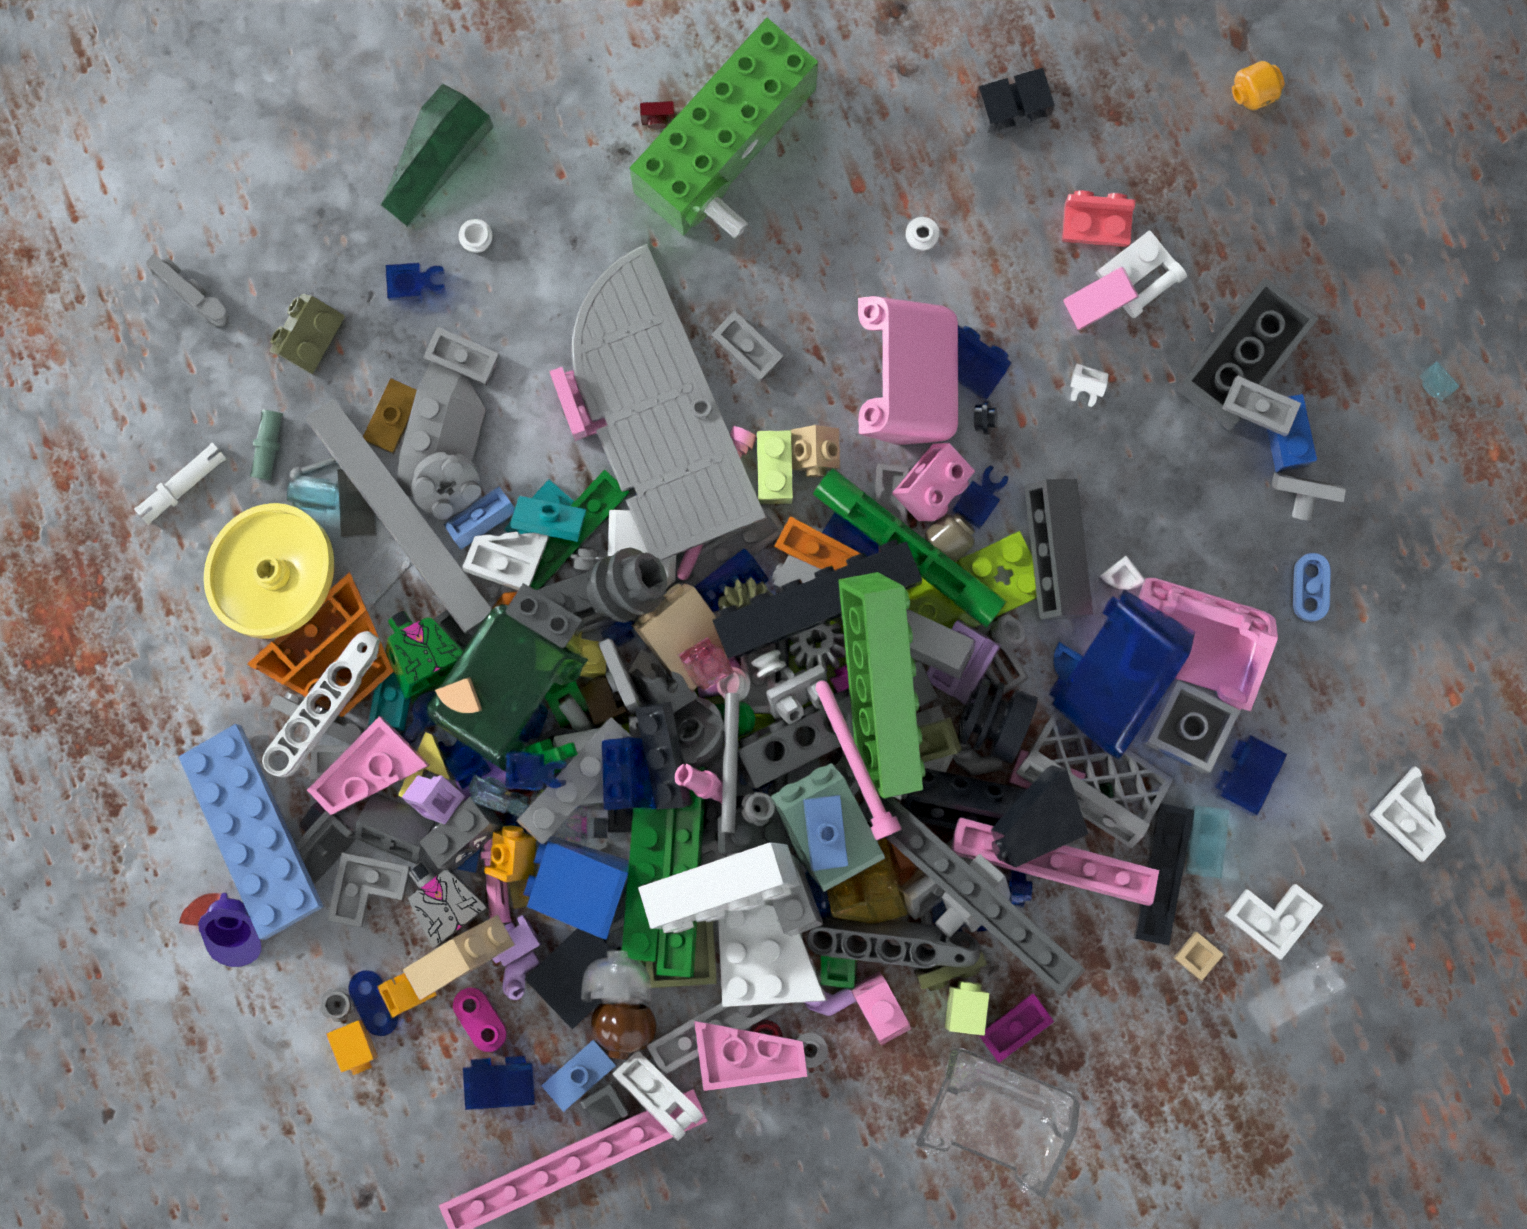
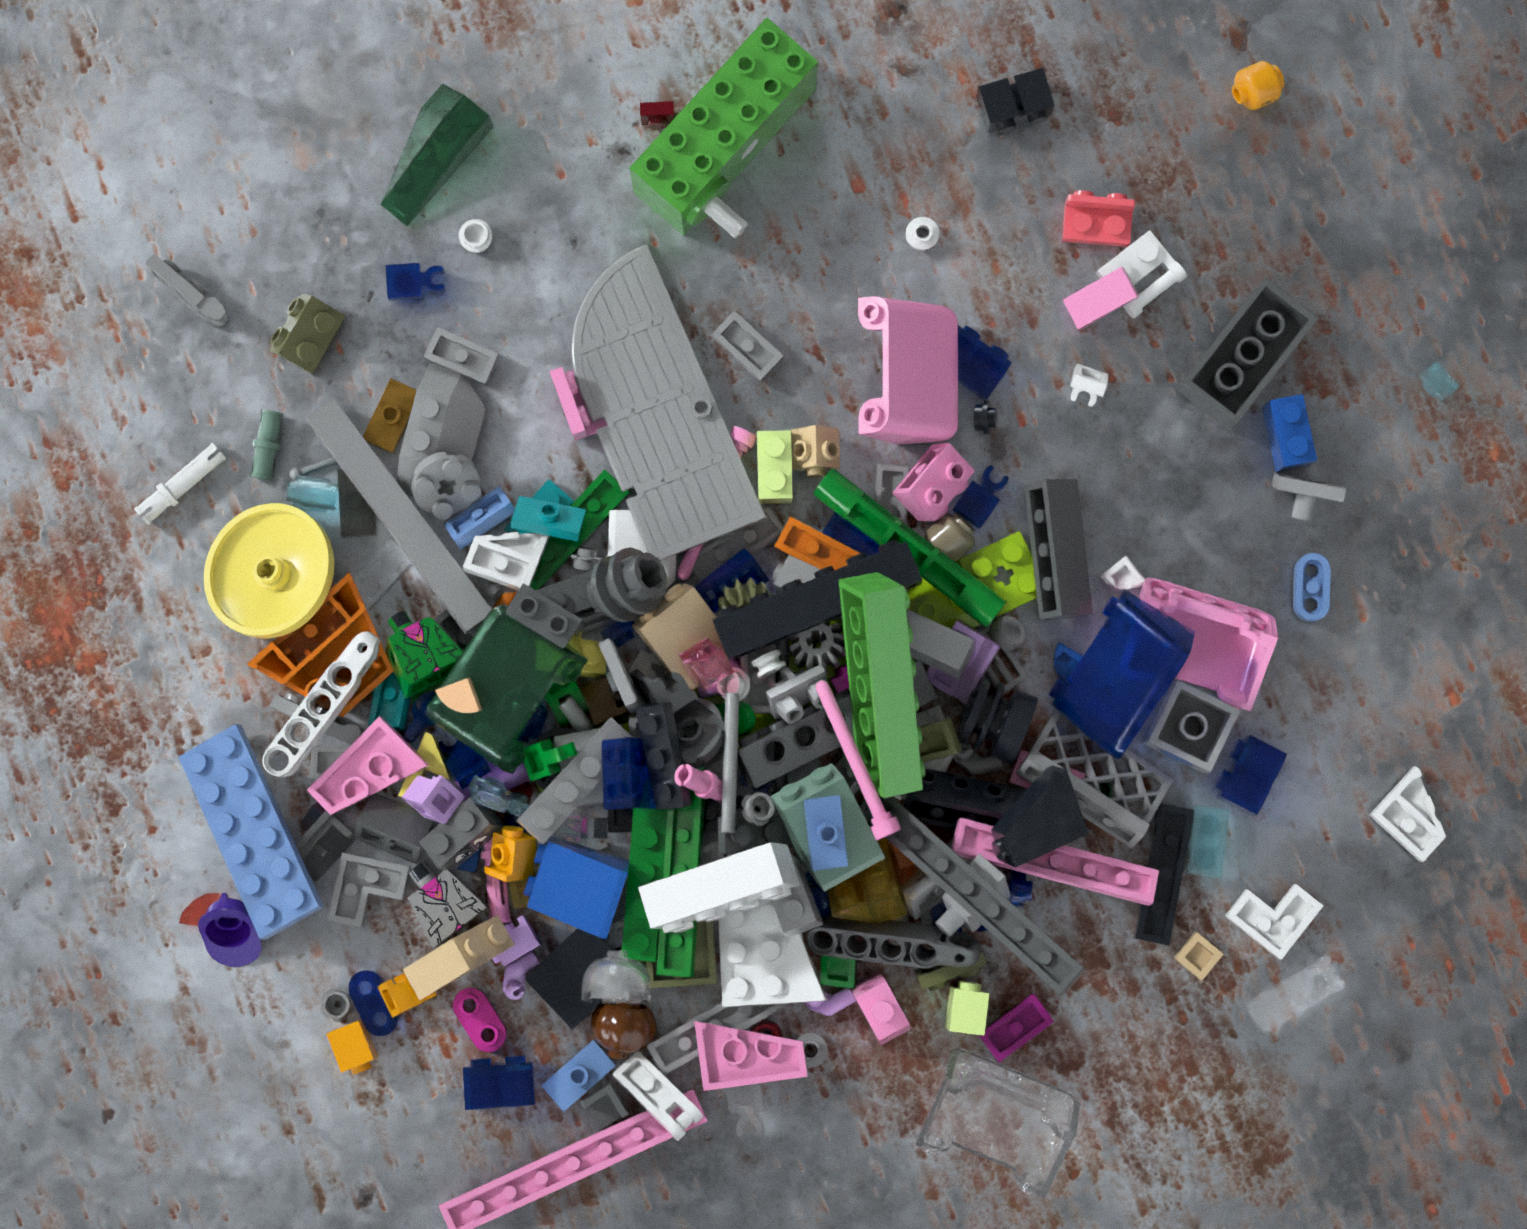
(528, 771): clear blue plate -> none
(1261, 406): light grey plate -> none

